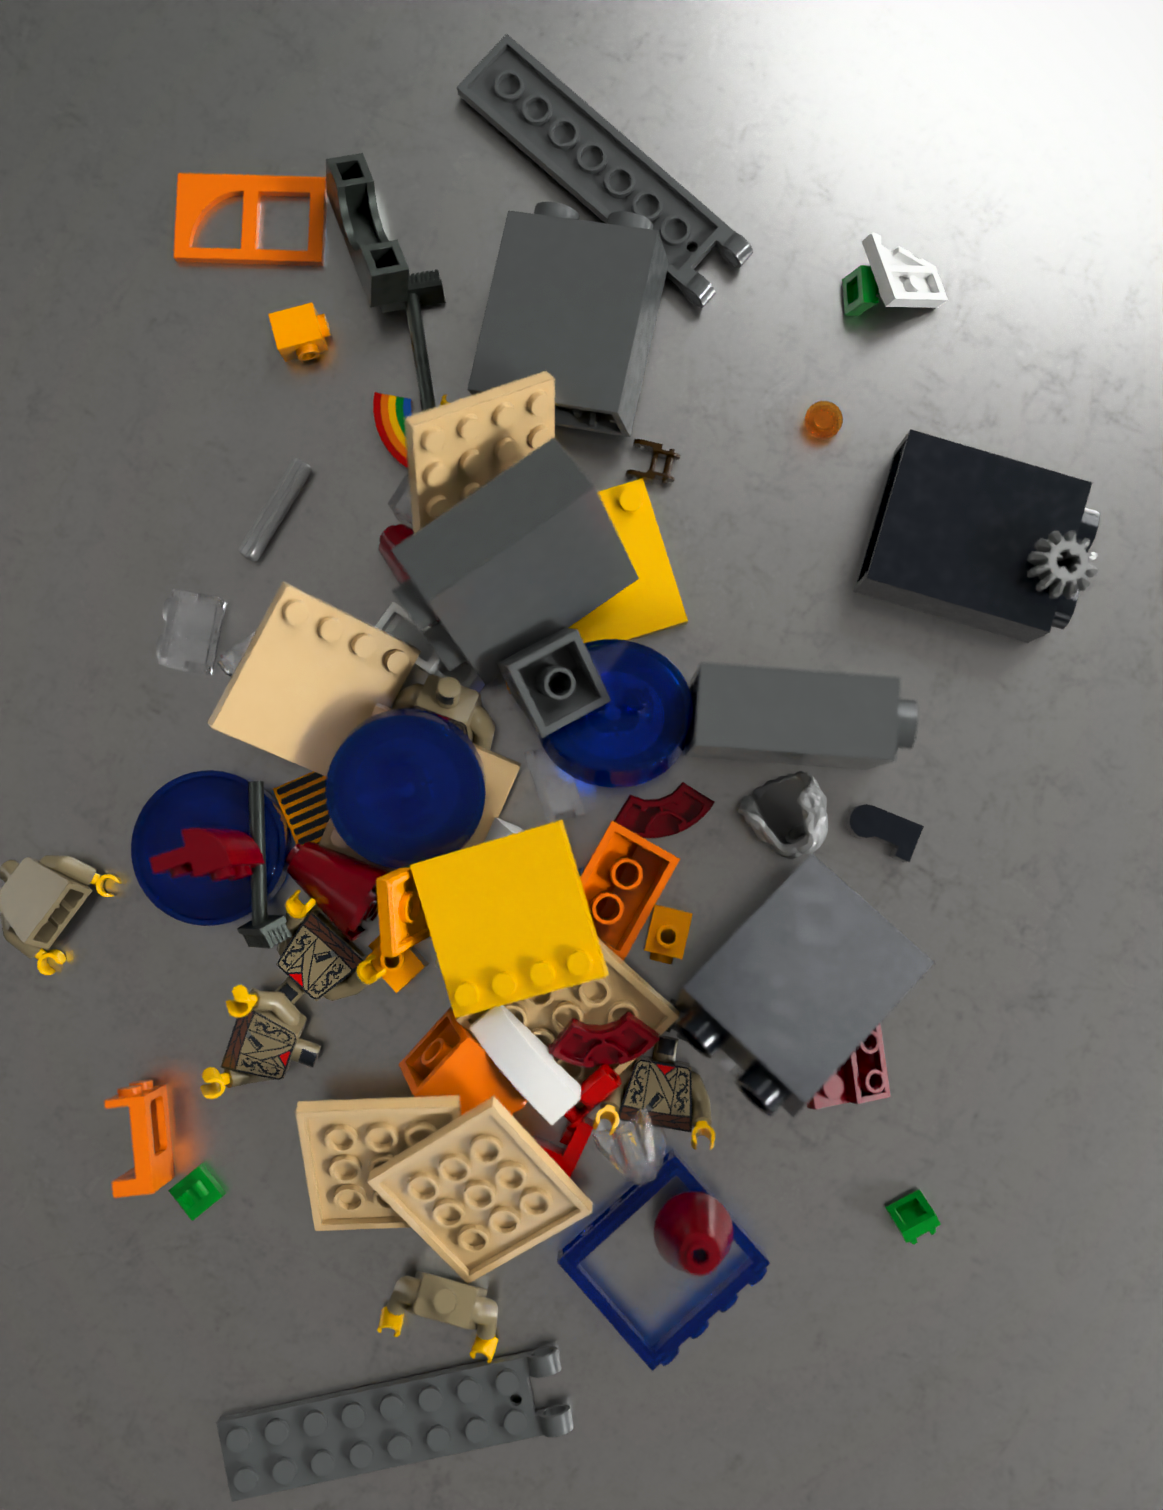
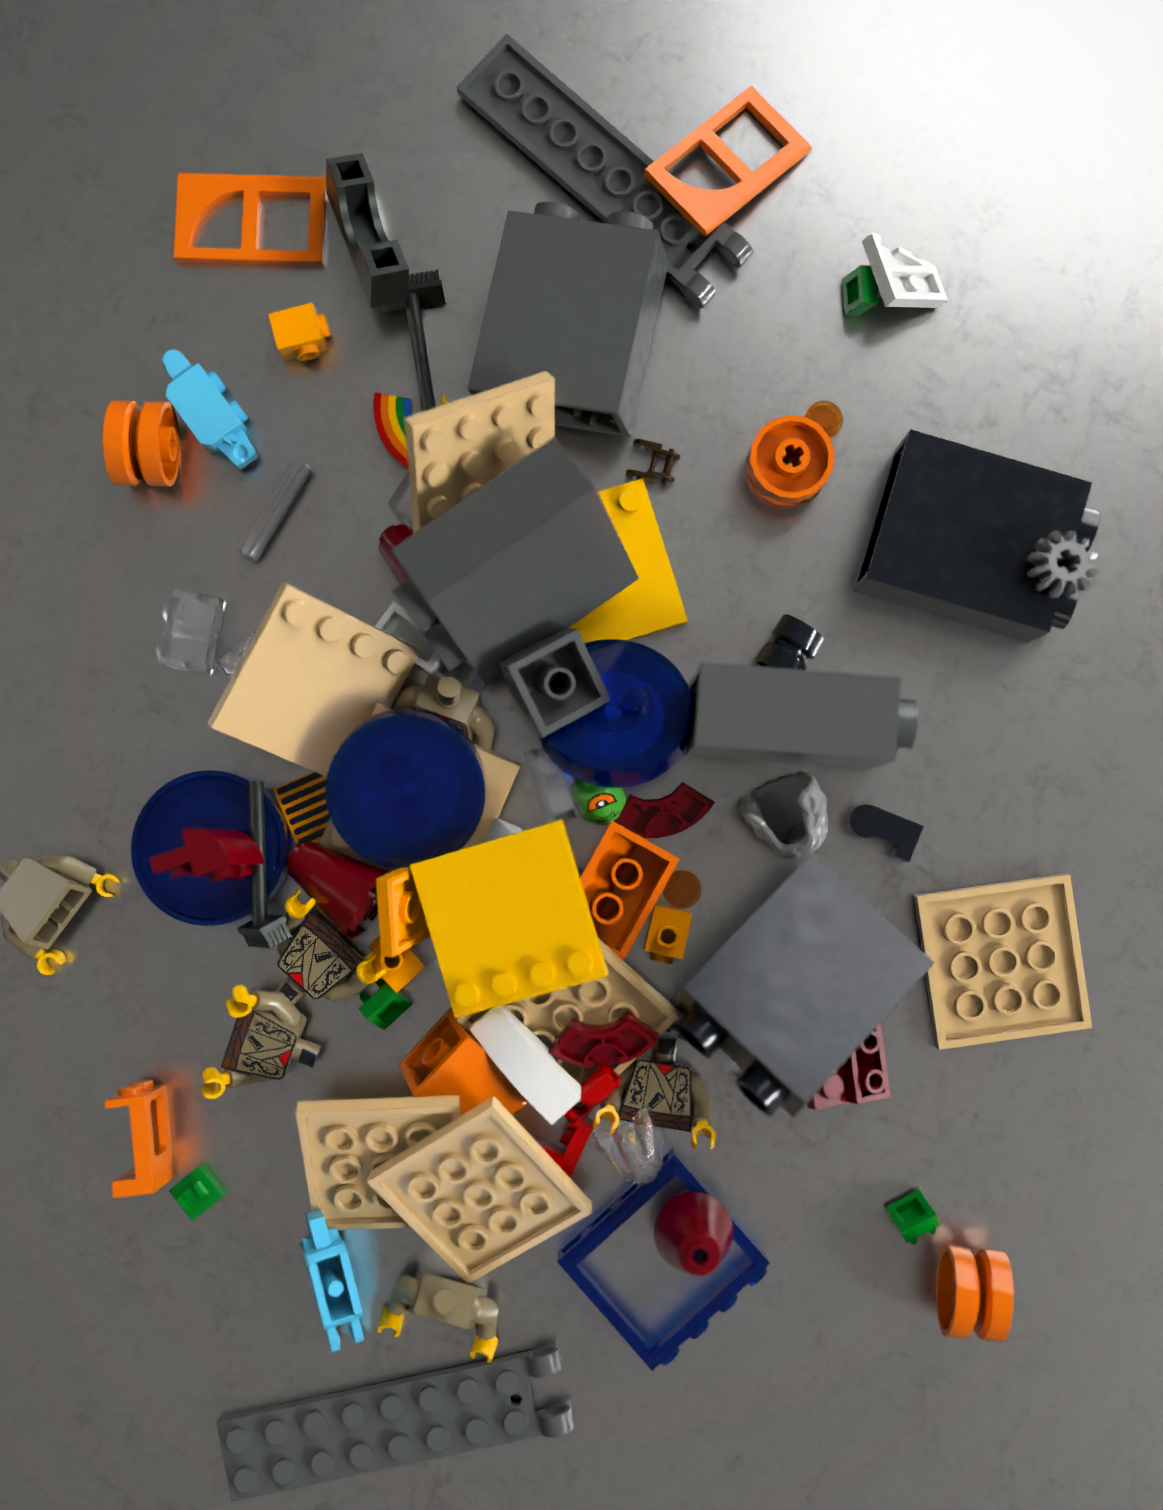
(141, 443): none -> orange wheel
(206, 411): none -> medium azure hinge
(331, 1279): none -> medium azure hinge
(384, 1005): none -> green tile
(600, 803): none -> bright green head
(682, 889): none -> clear orange plate
(710, 208): none -> window
(792, 645): none -> black wheel
(795, 441): none -> orange wheel
(974, 1293): none -> orange wheel
(1003, 961): none -> tan plate

